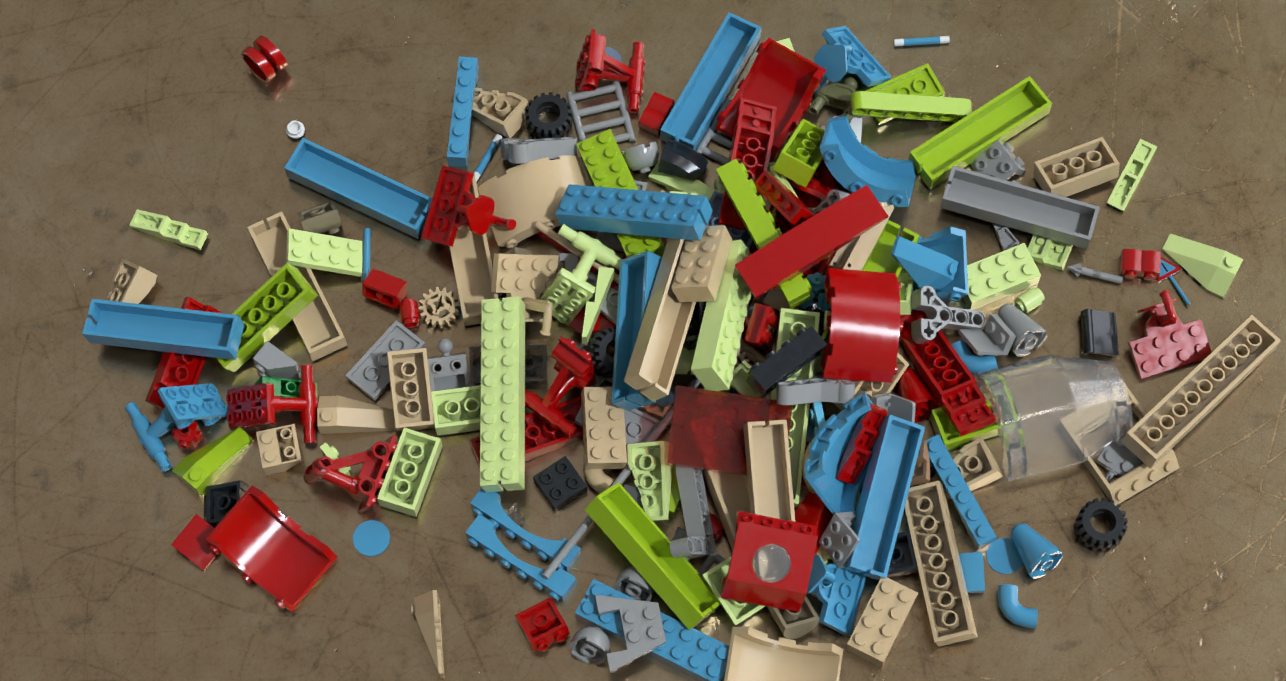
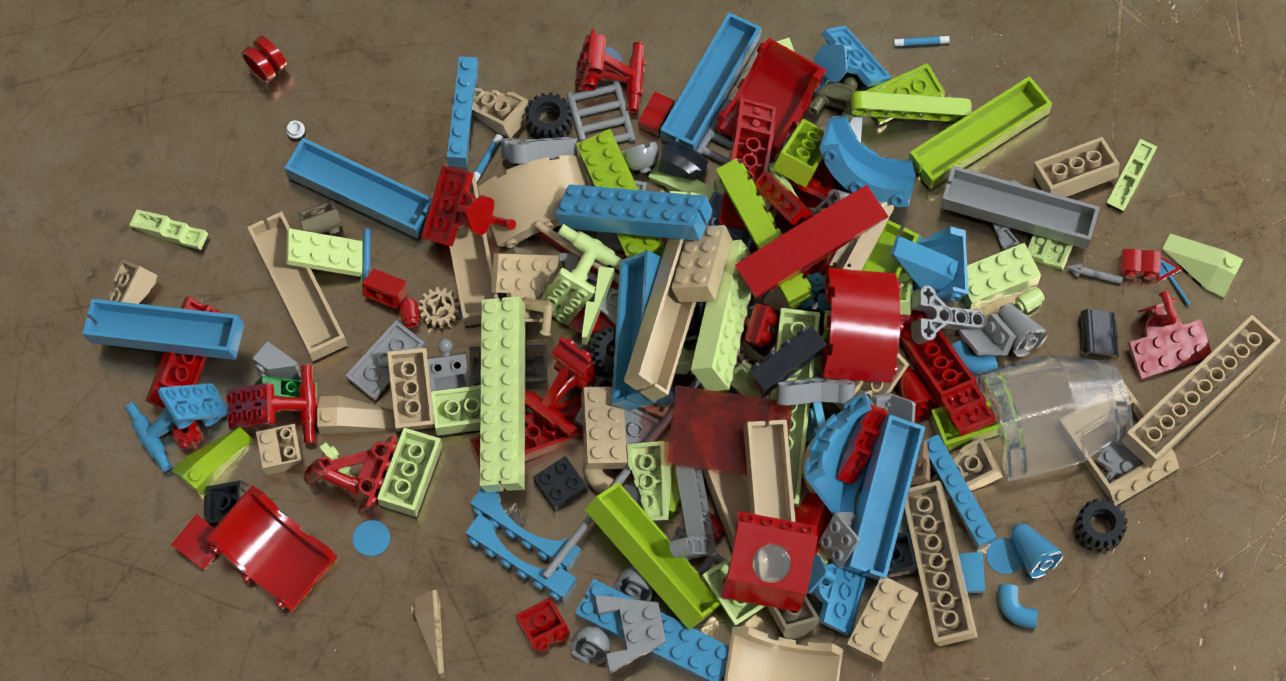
(270, 311): lime brick -> none
(999, 162): light grey bracket -> none

